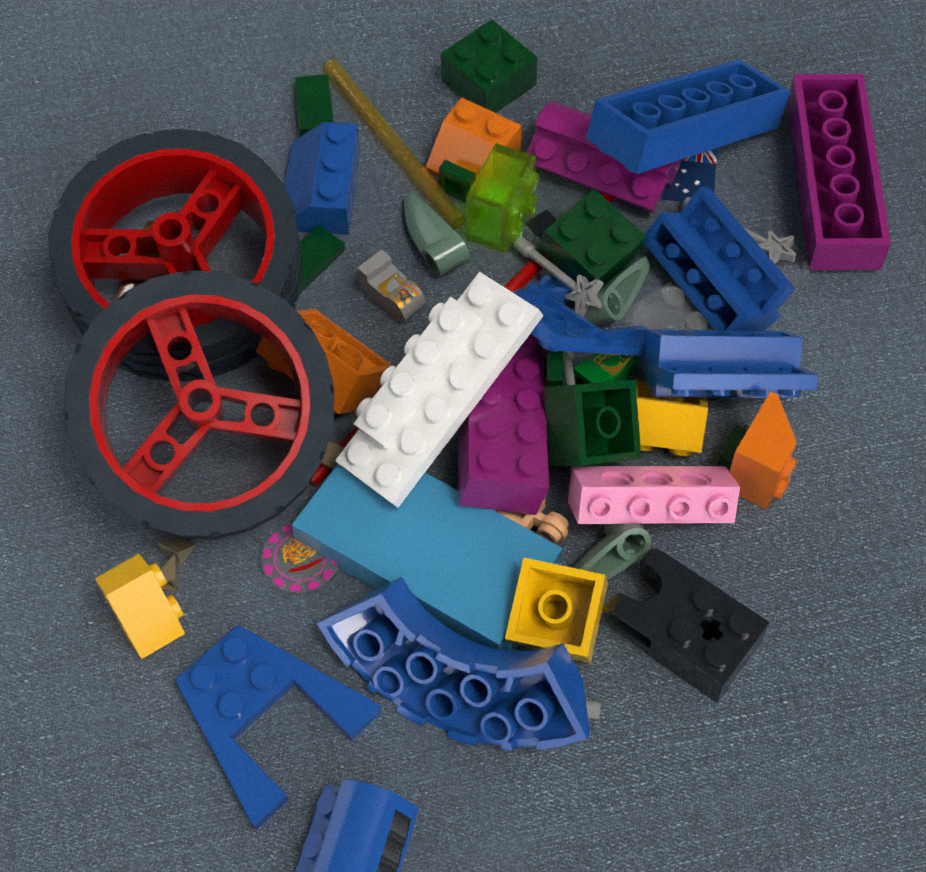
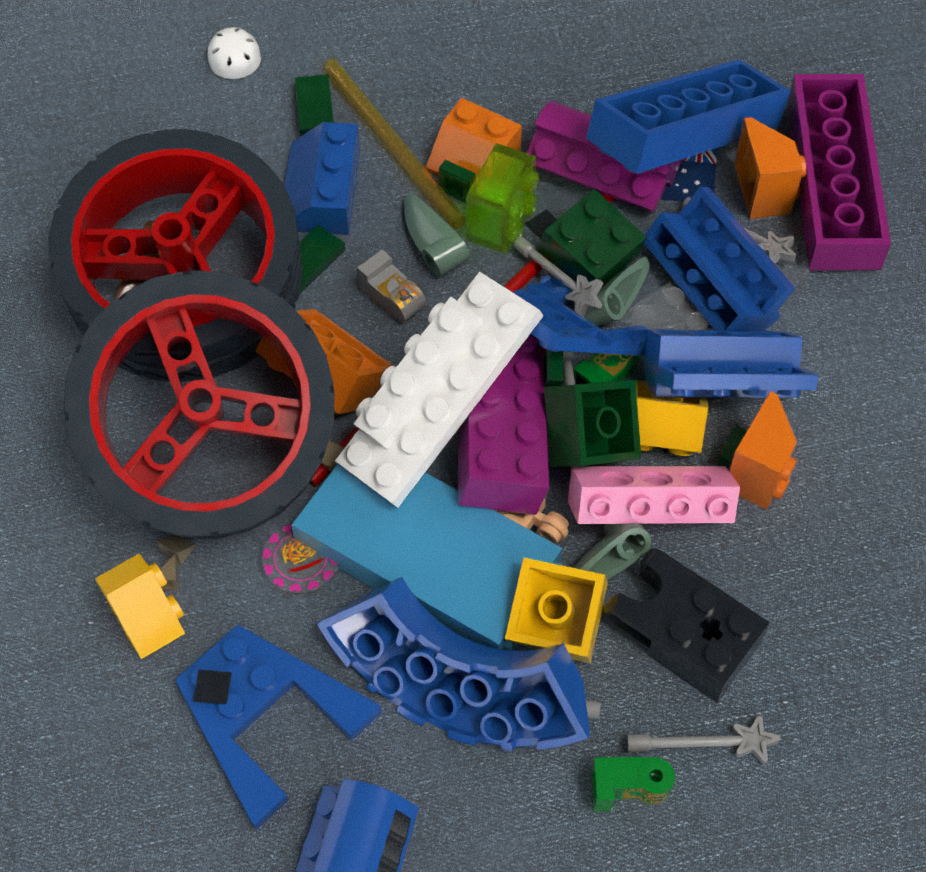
(212, 686): none -> black sticker
(233, 46): none -> white helmet
(489, 67): dark green brick -> none
(630, 778): none -> green leg
(748, 739): none -> light grey piece
(768, 170): none -> orange slope

